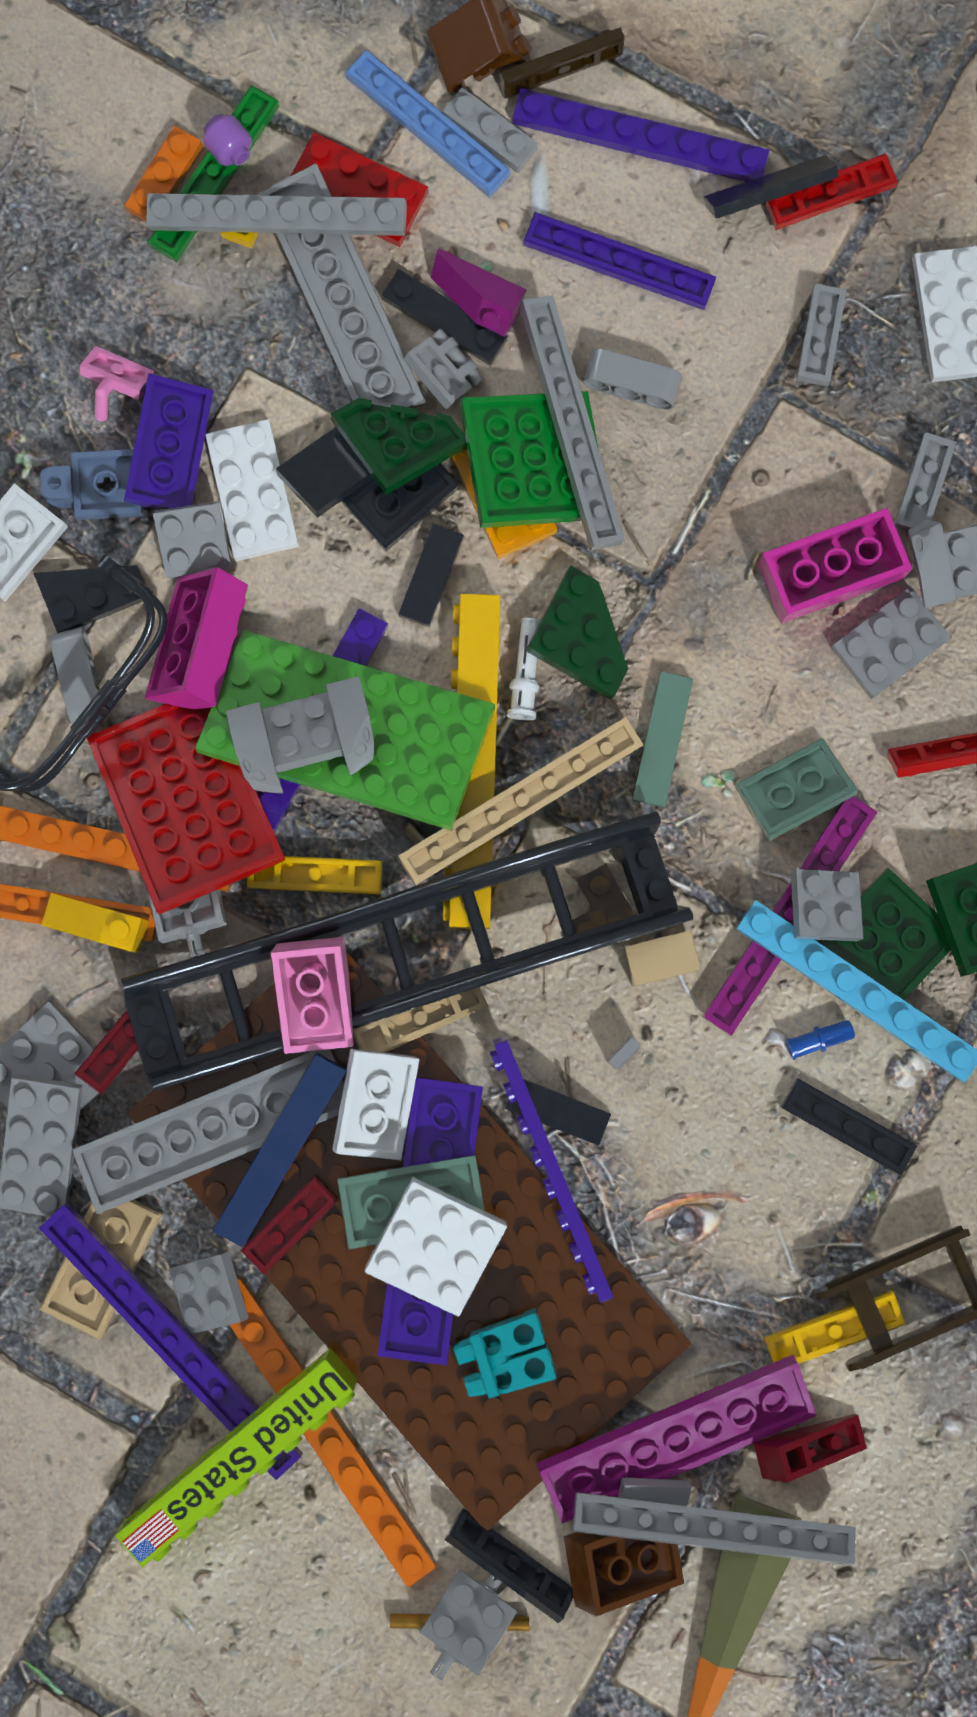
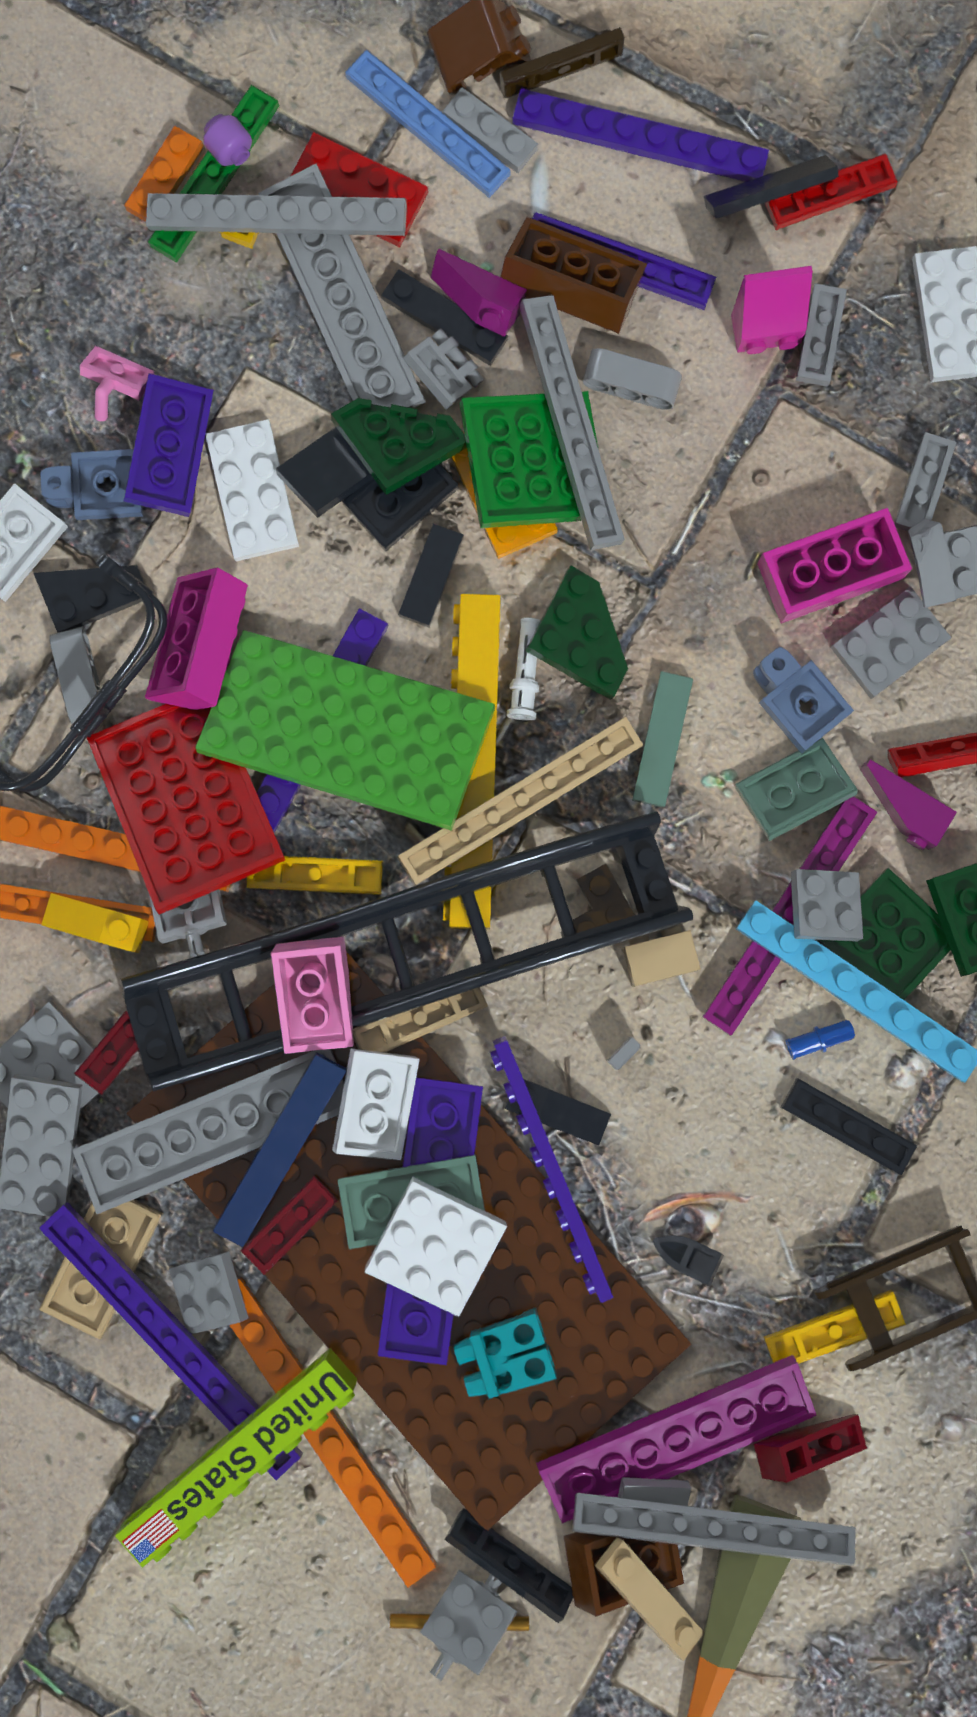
(192, 539): light grey plate -> none
(302, 734): light grey piece -> none
(580, 274): none -> reddish brown slope
(649, 1598): none -> tan plate
(689, 1257): none -> black plate
(772, 310): none -> dark pink slope
(786, 685): none -> sand blue plate
(911, 809): none -> magenta slope

